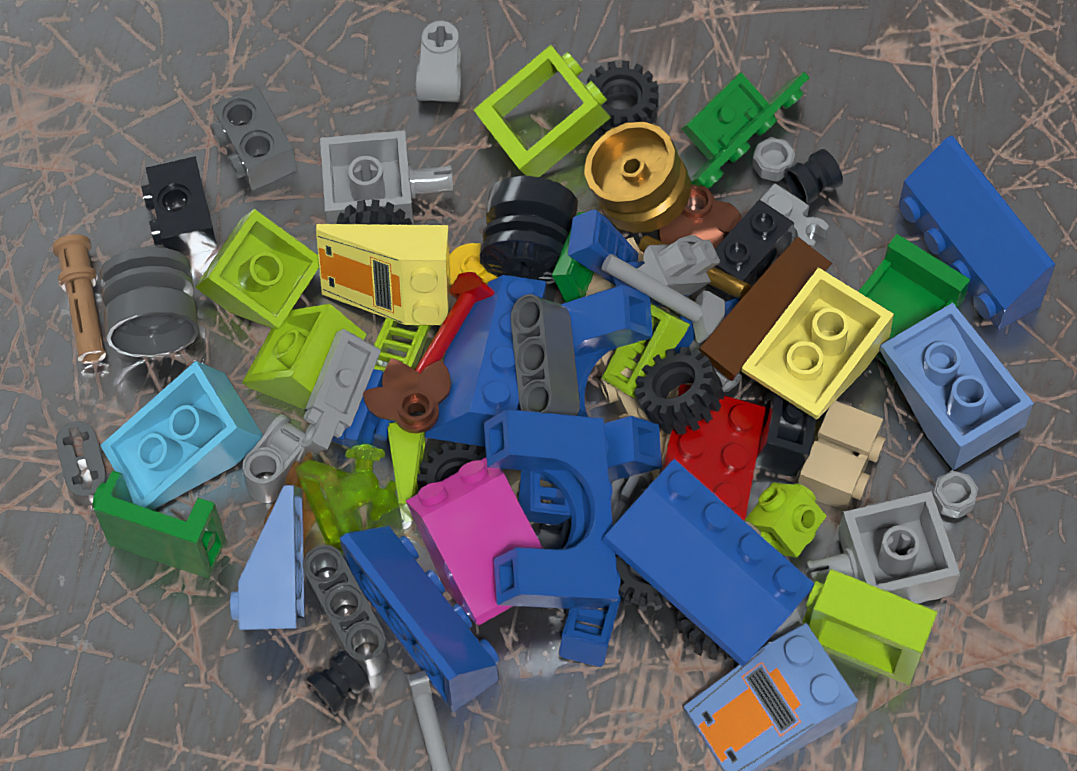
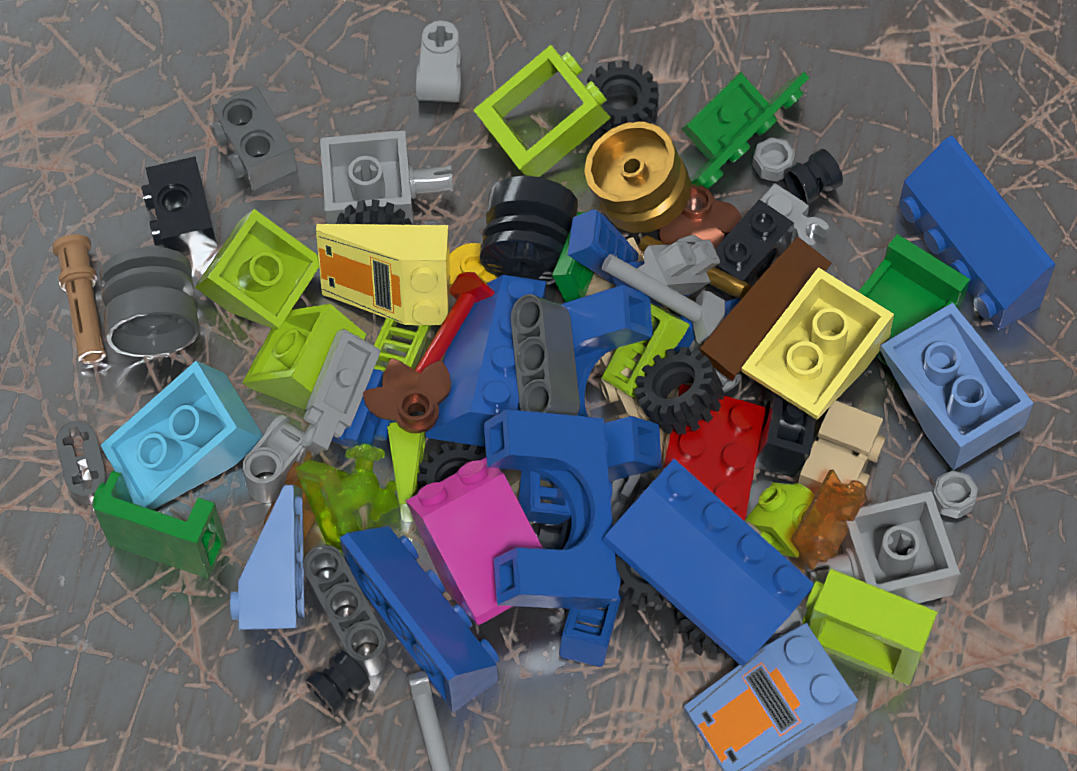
(821, 526): none -> clear orange hinge

